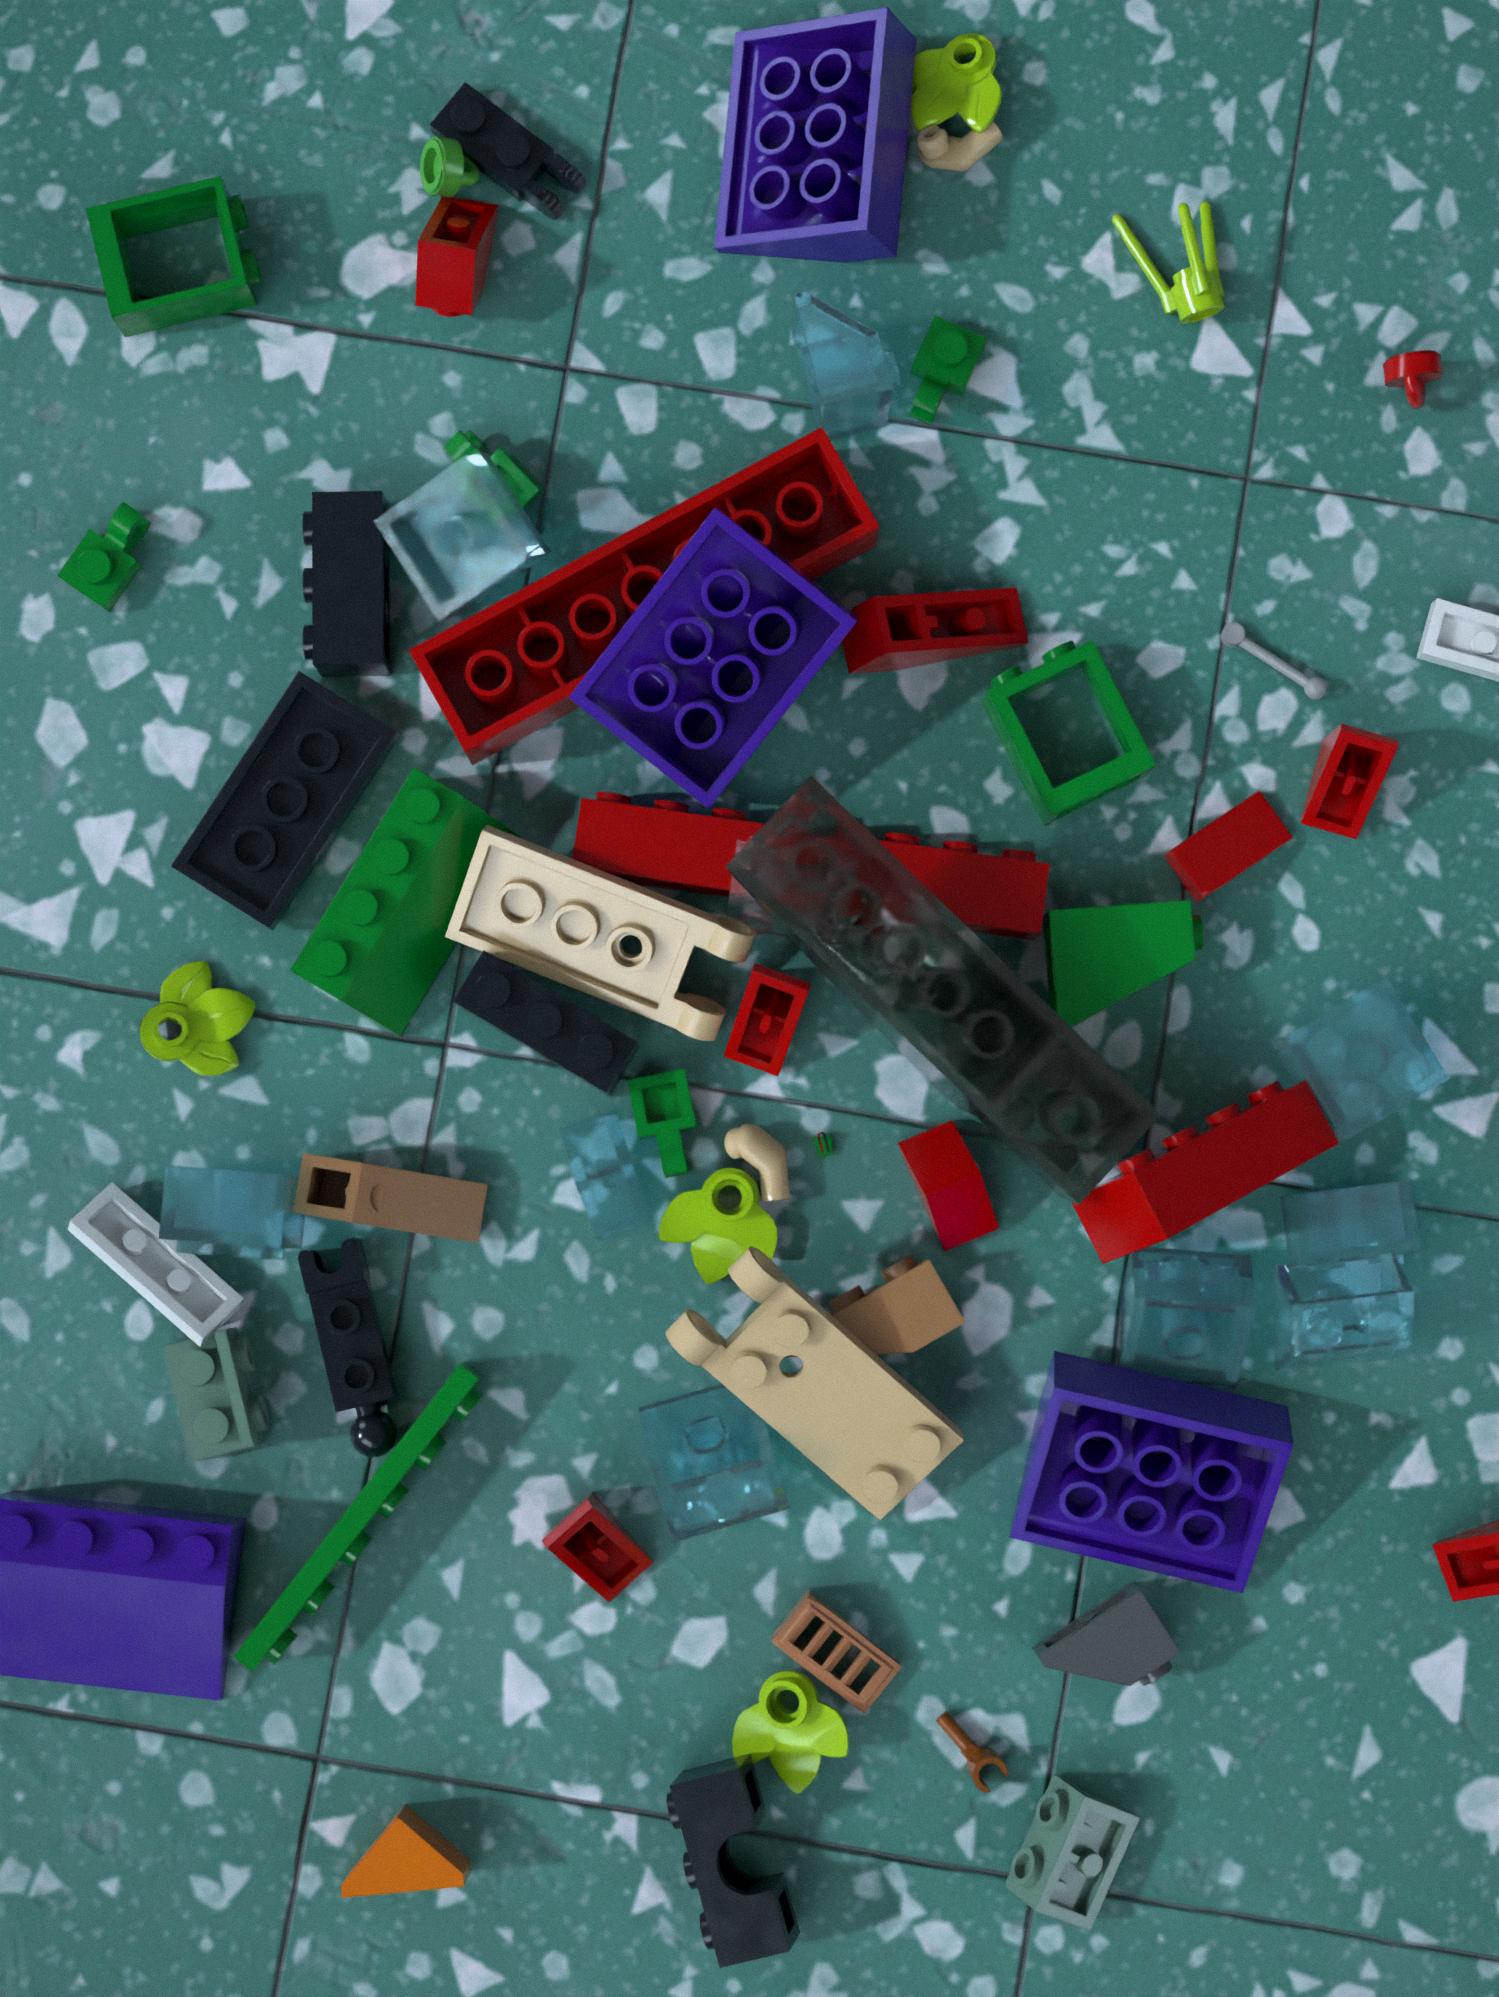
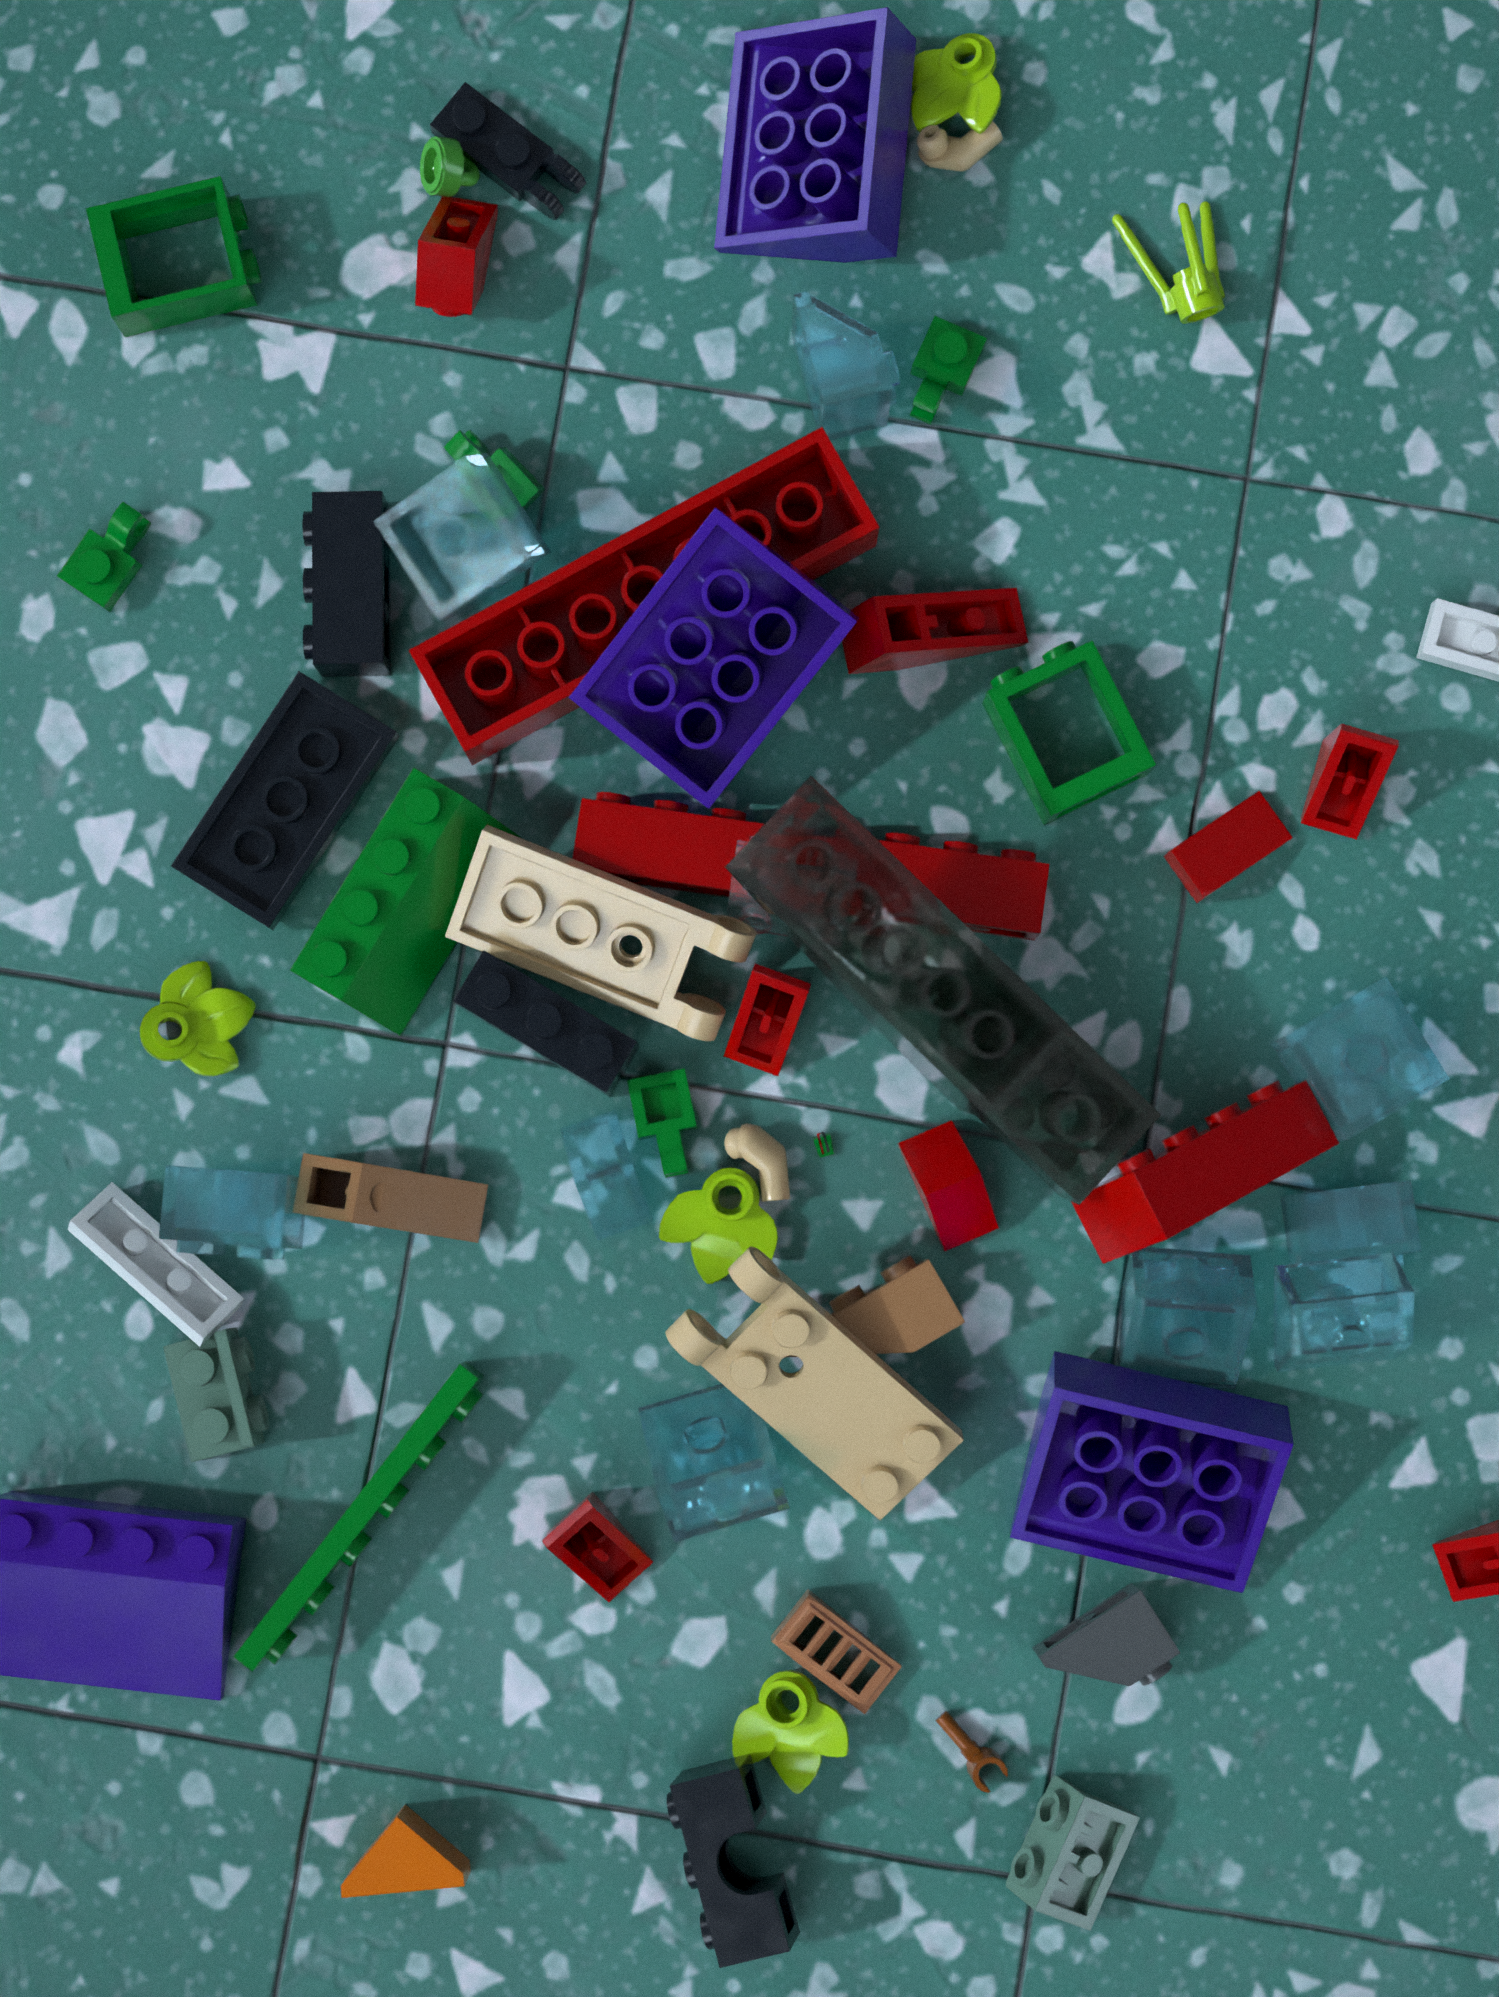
(352, 1344): black plate -> none
(1113, 952): green slope -> none
(1234, 635): light grey hinge -> none
(1412, 371): red tile -> none

